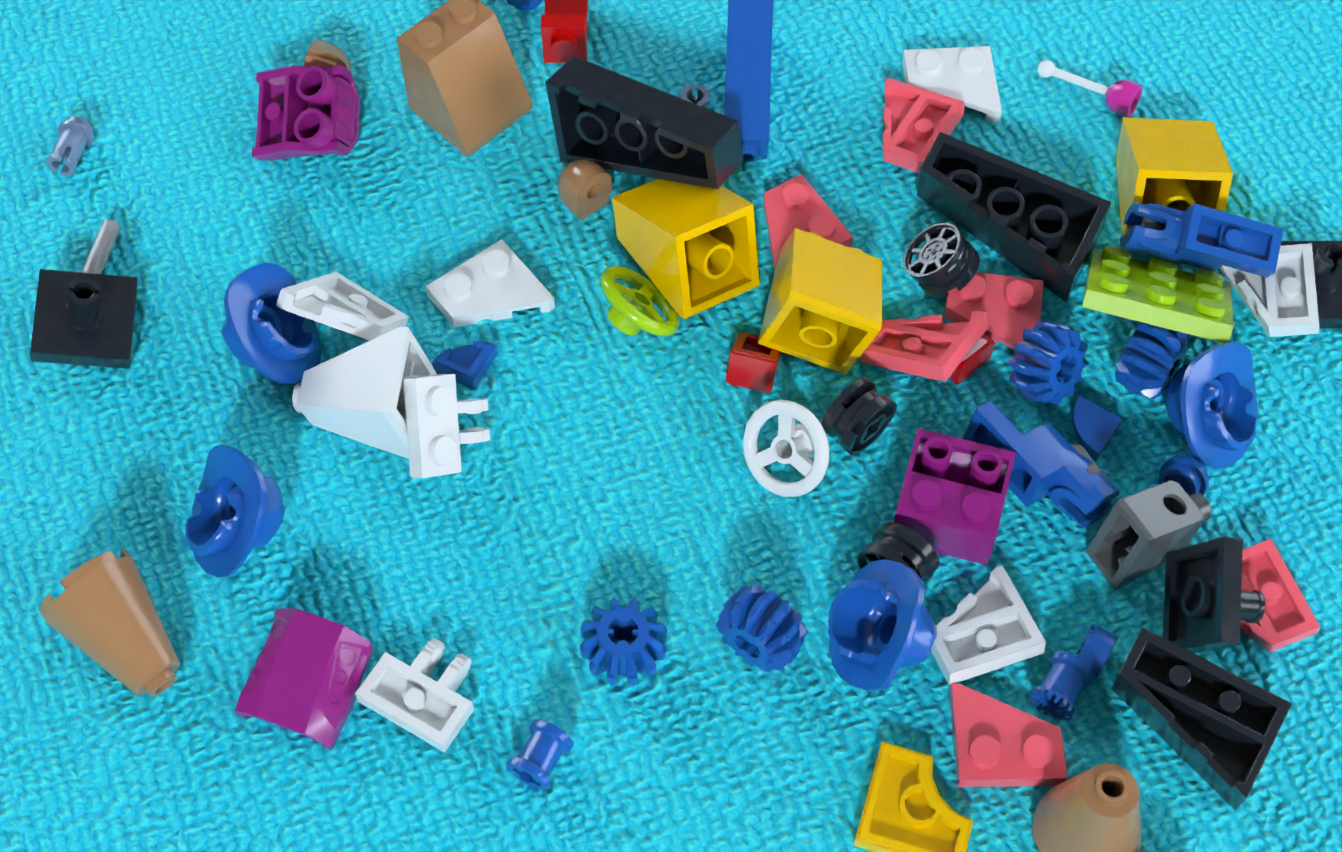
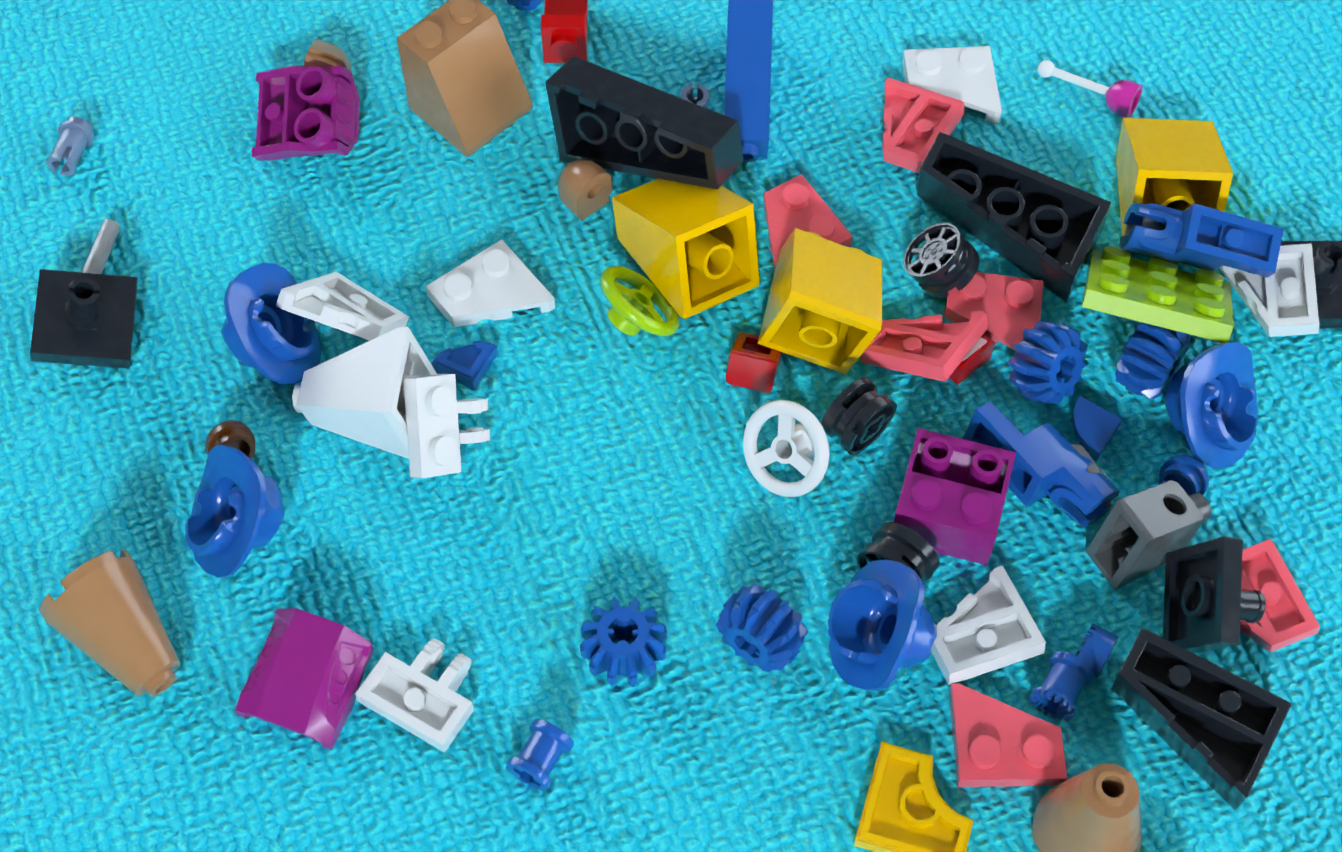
(232, 434): none -> reddish brown plate

